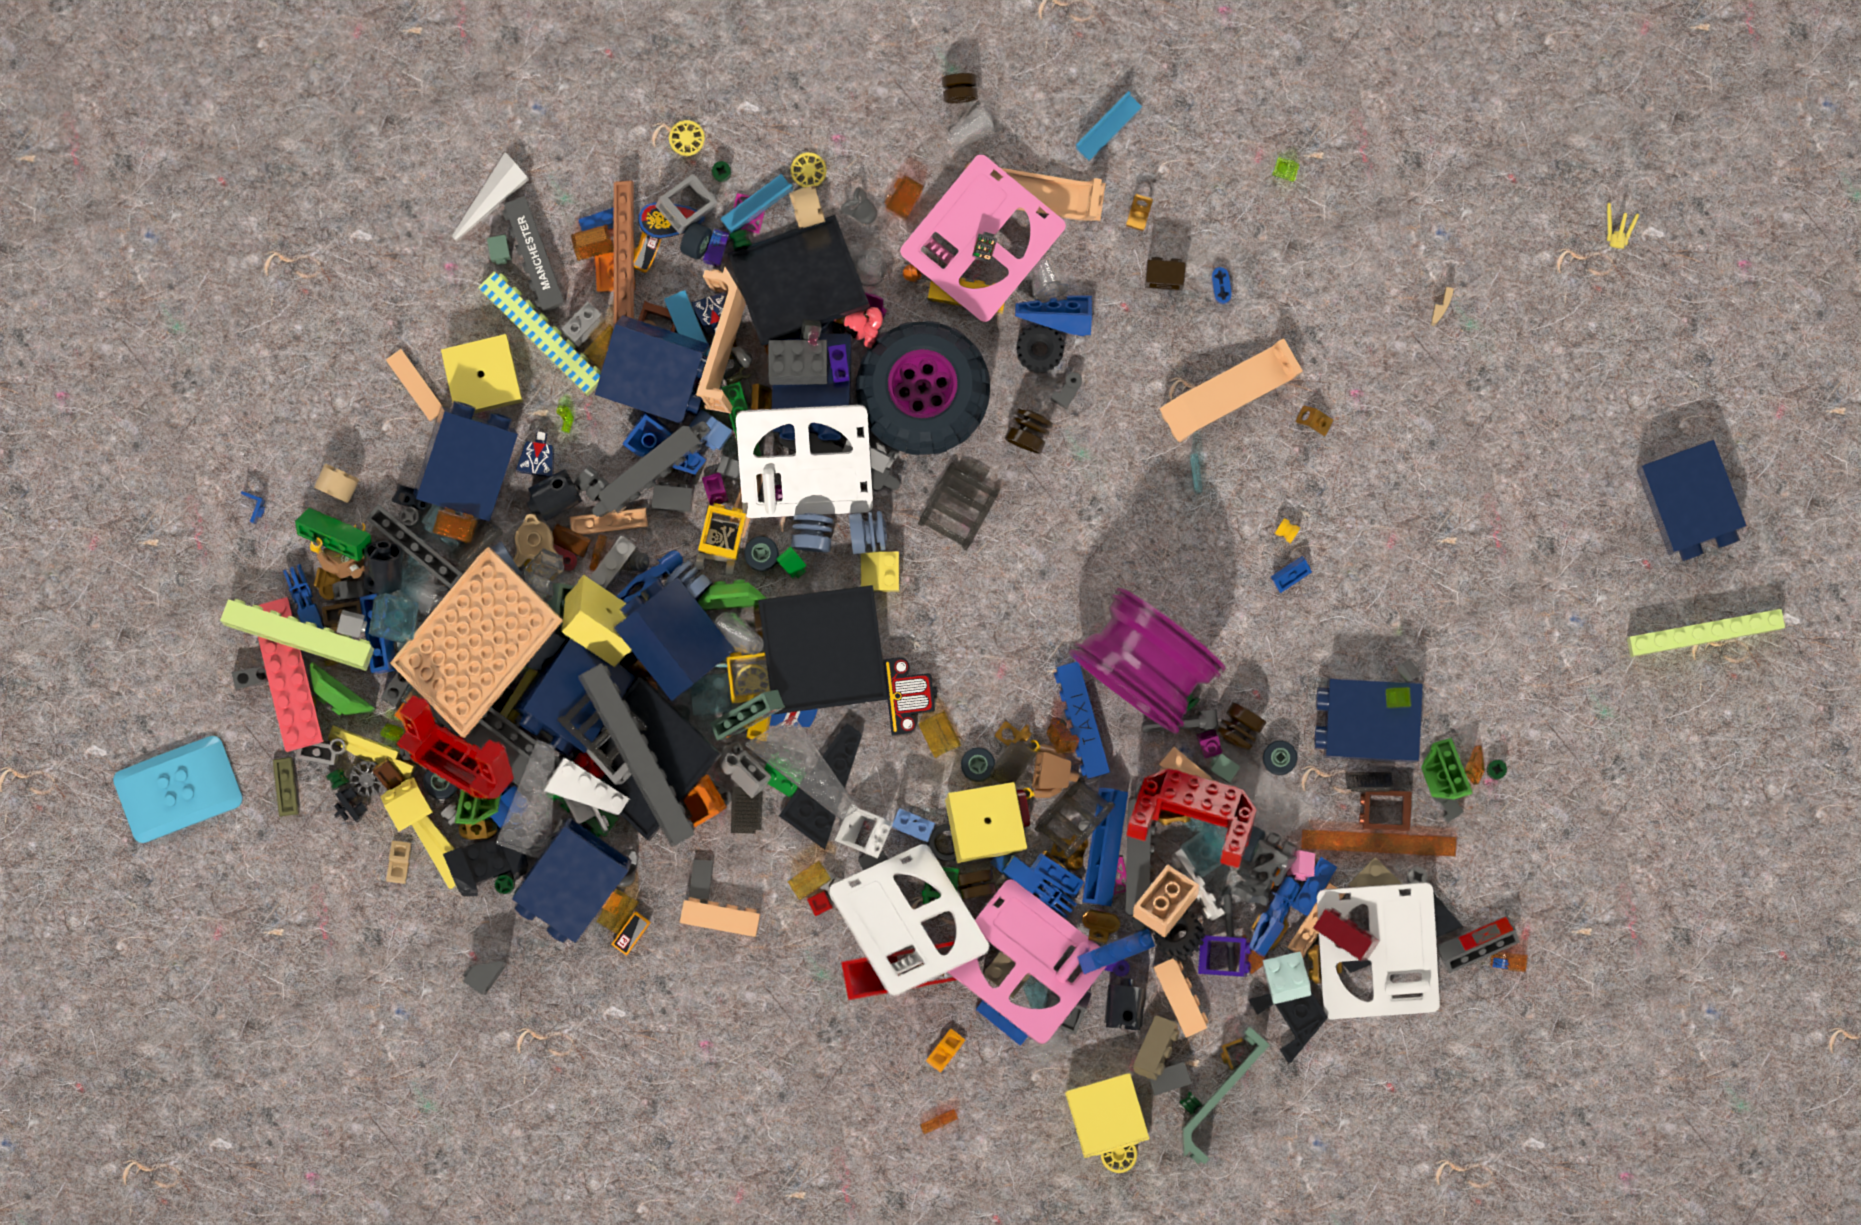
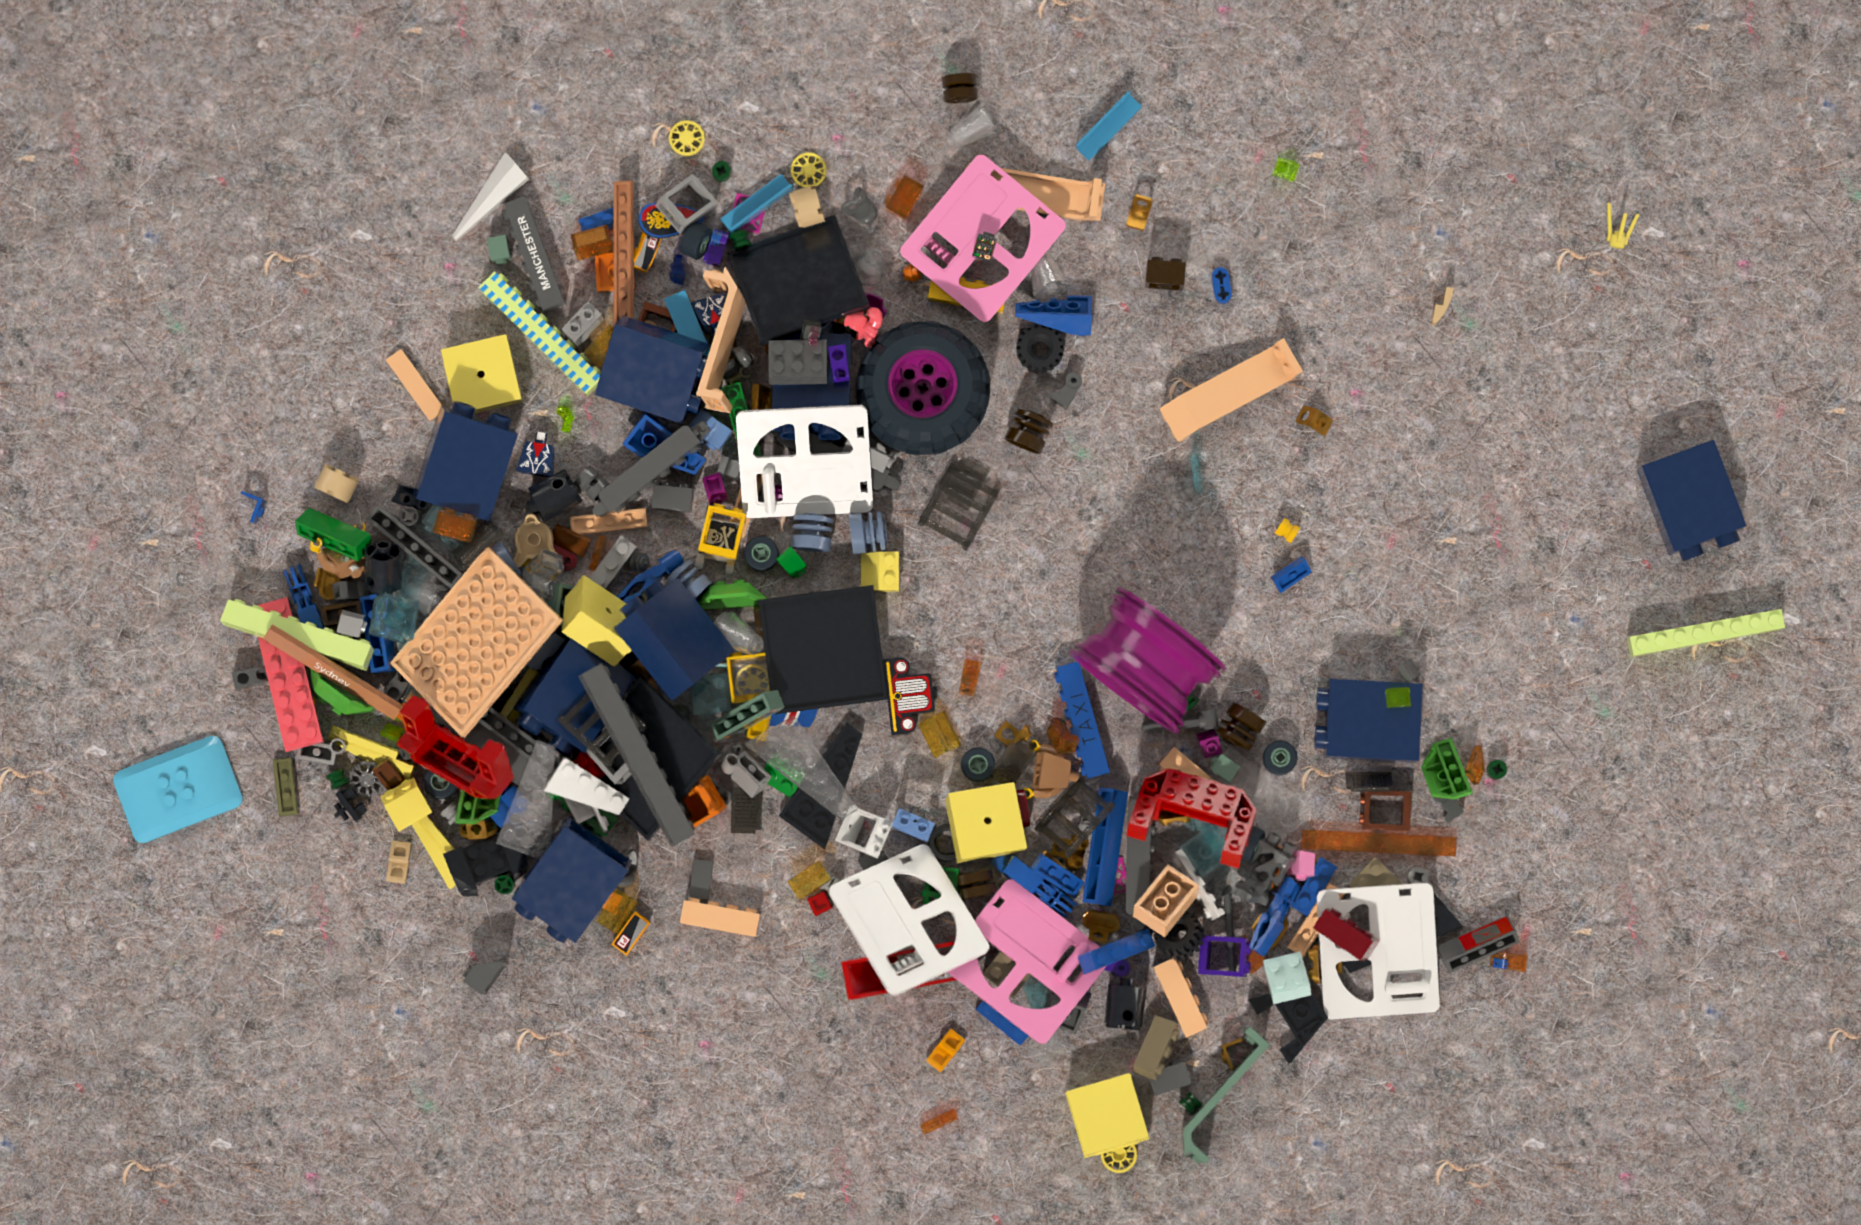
(333, 672): none -> nougat tile
(678, 271): none -> clear blue piece
(970, 677): none -> clear orange leg

